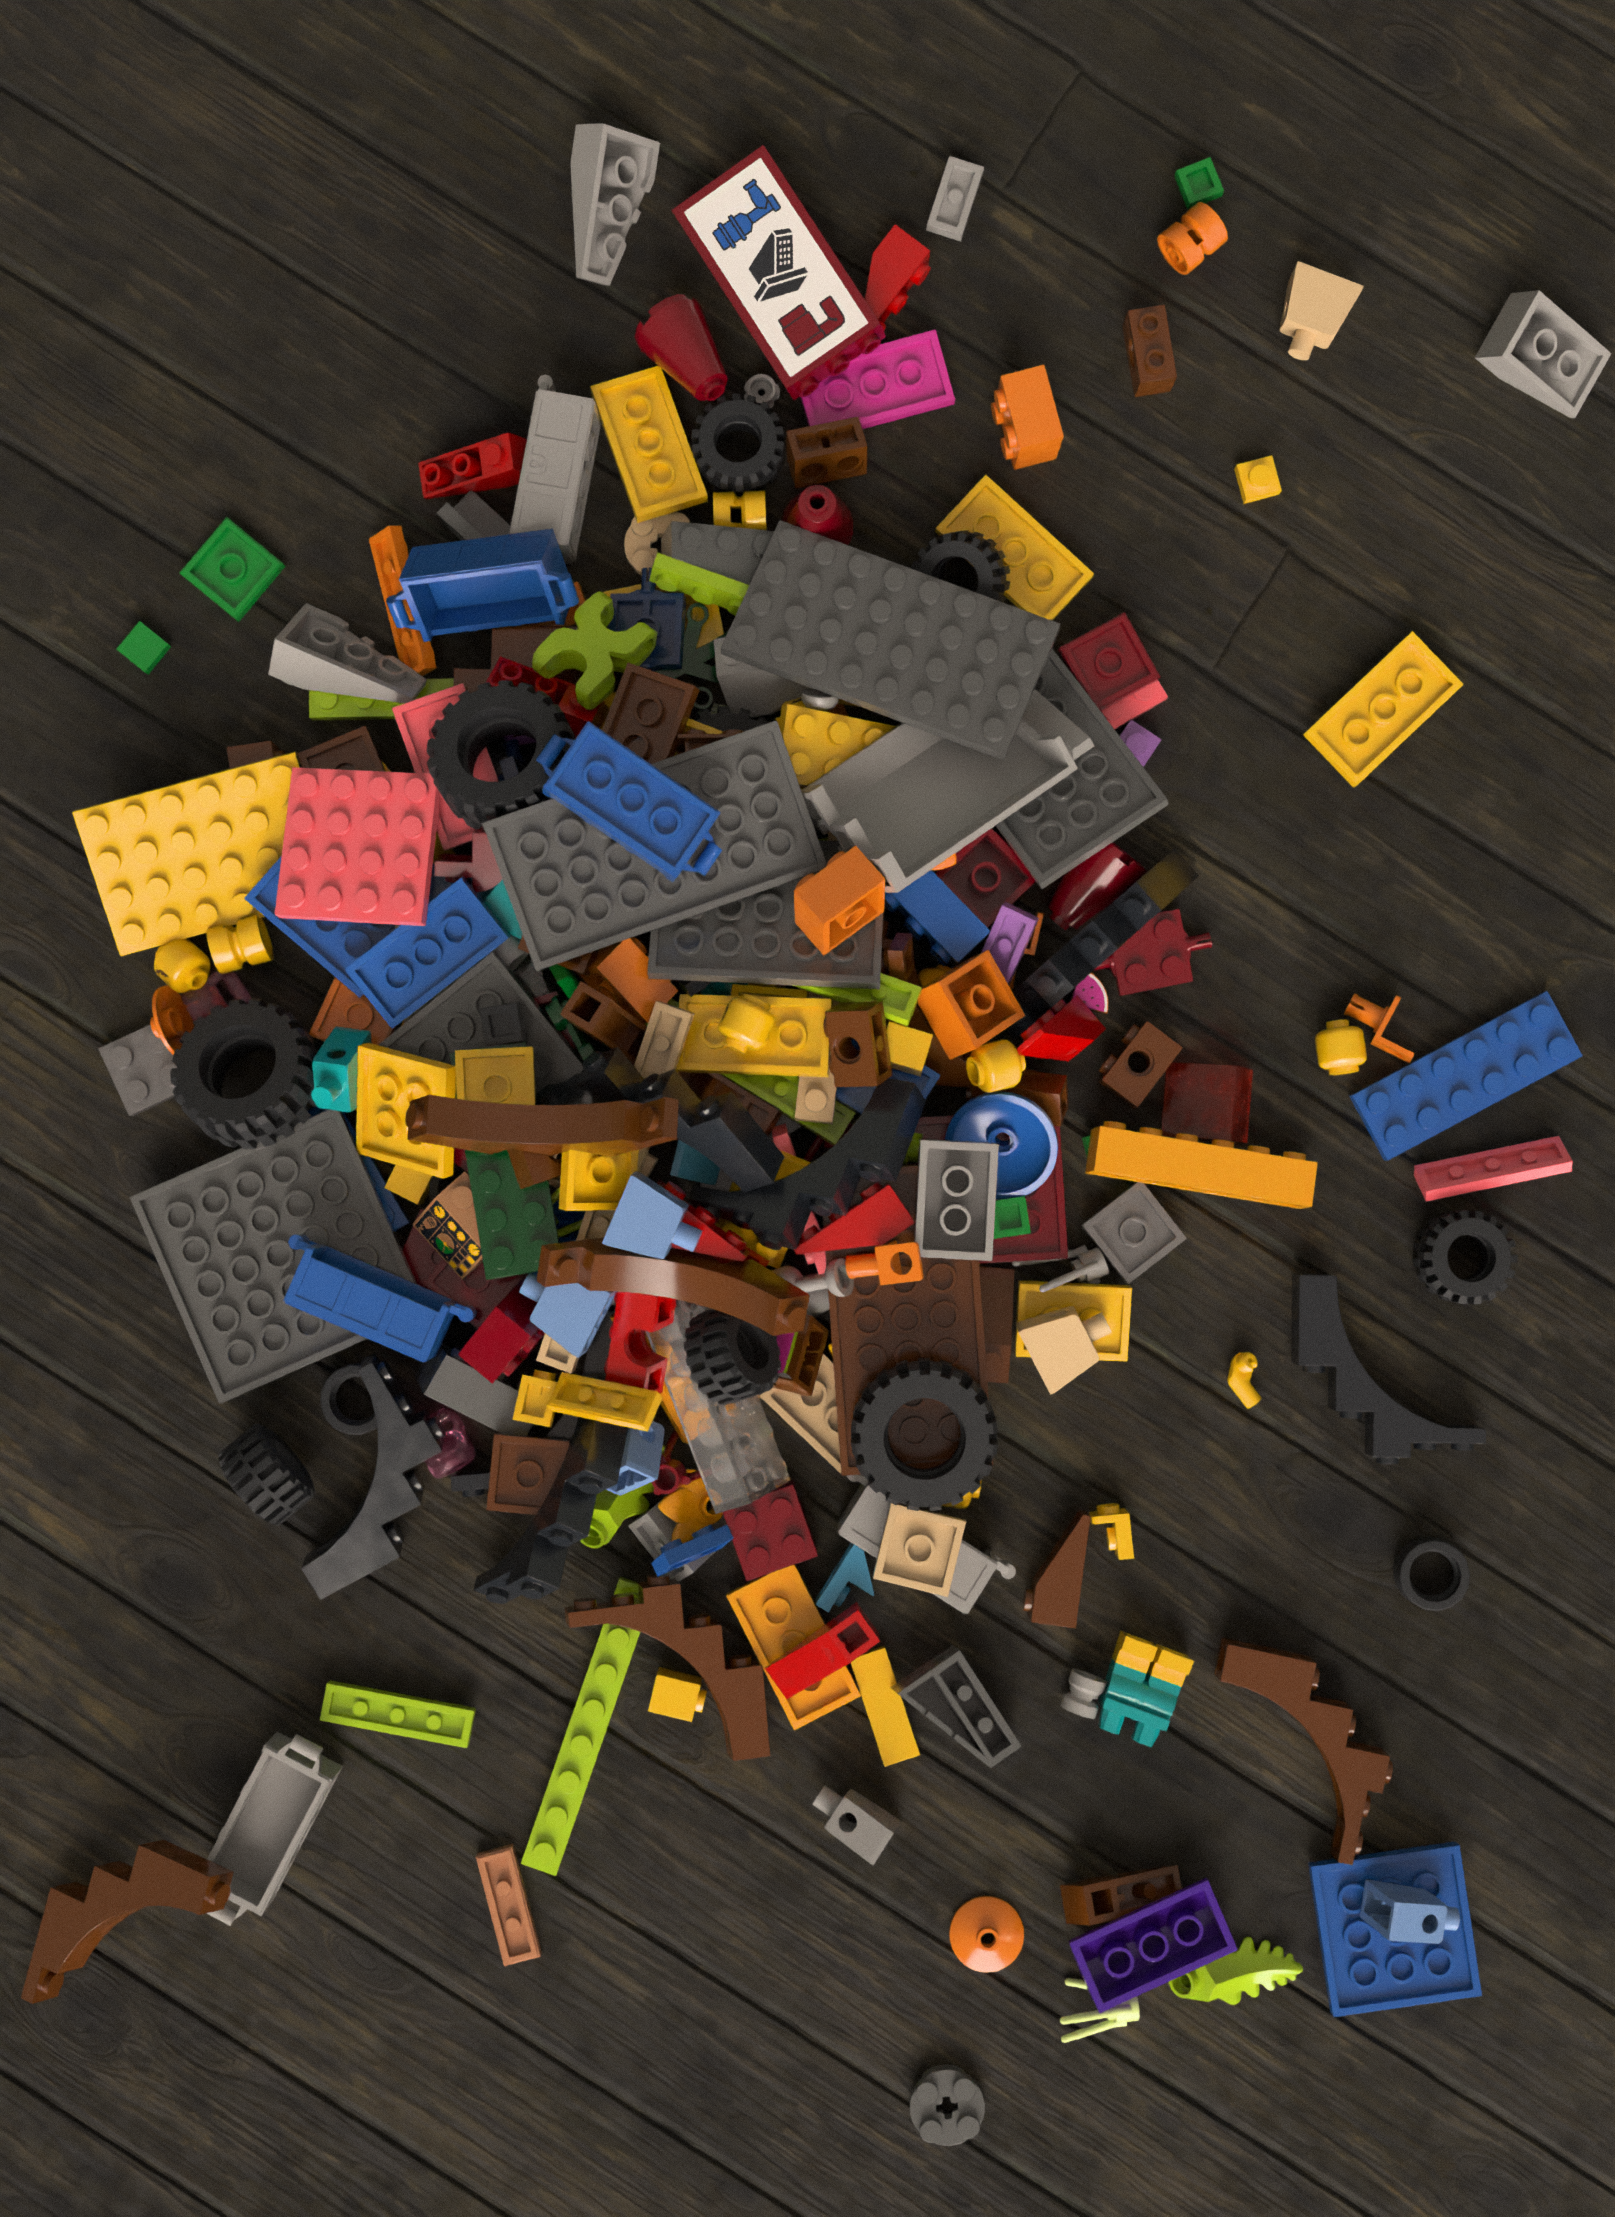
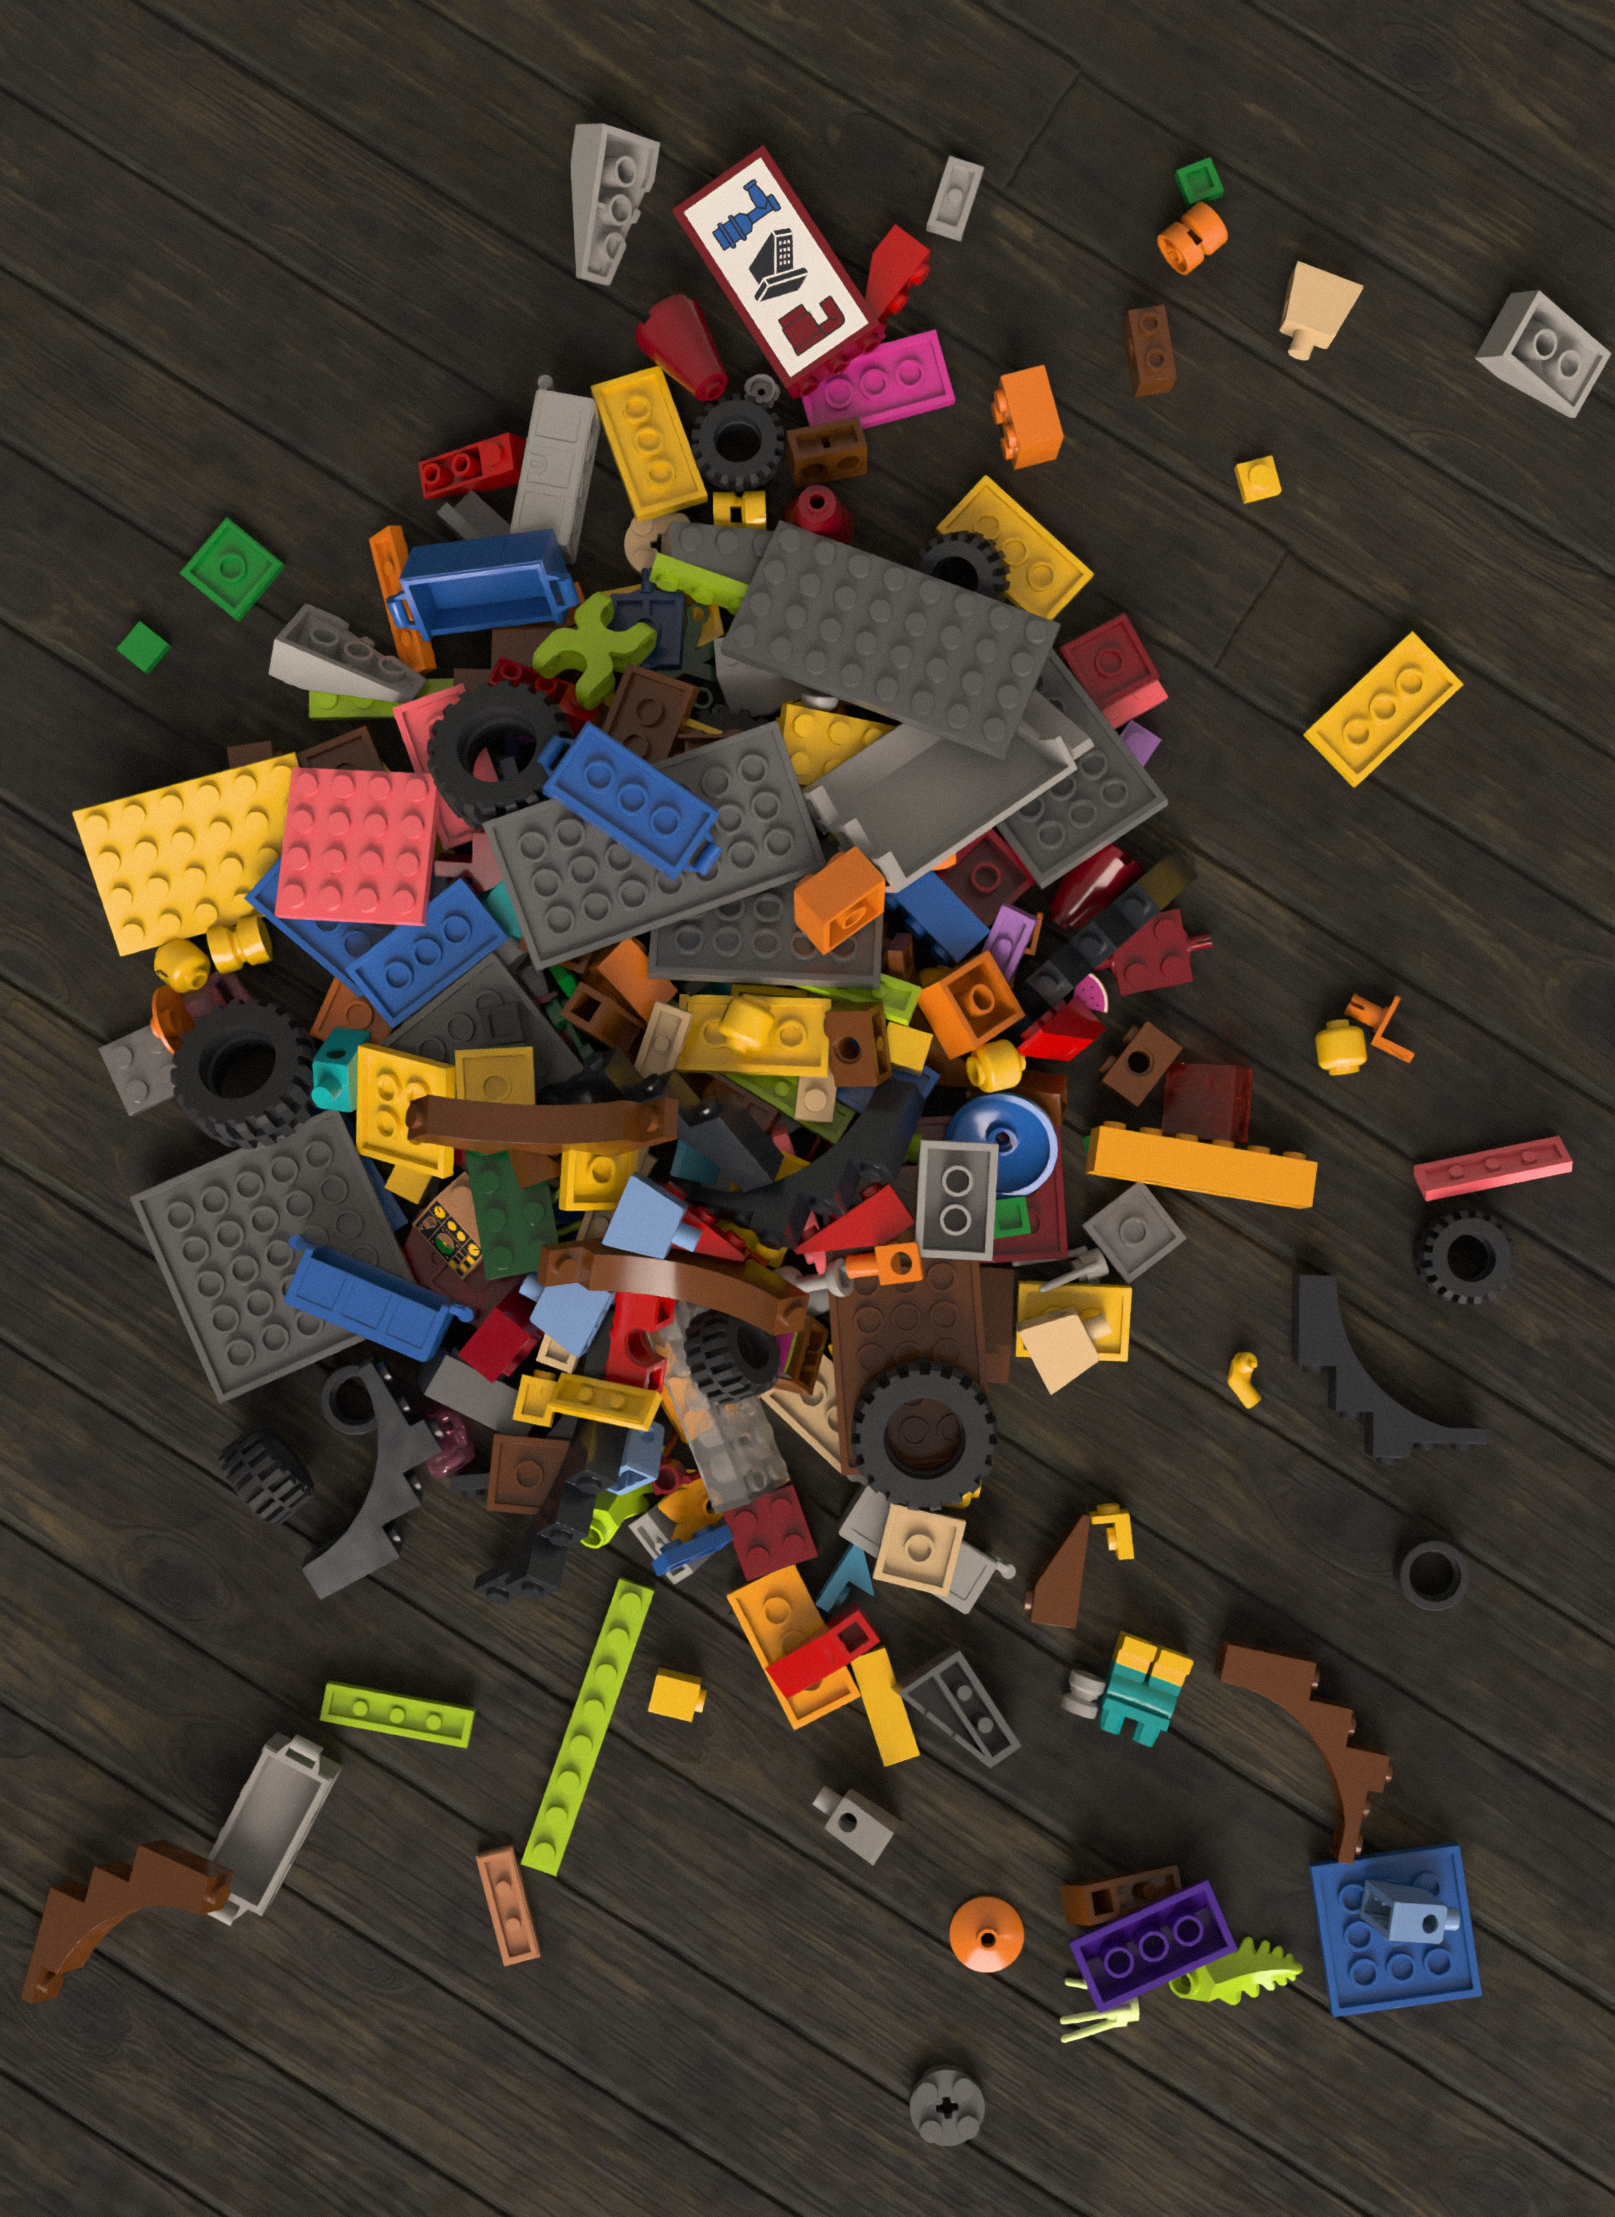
(734, 1684): reddish brown arch -> none
(1465, 1076): blue plate -> none

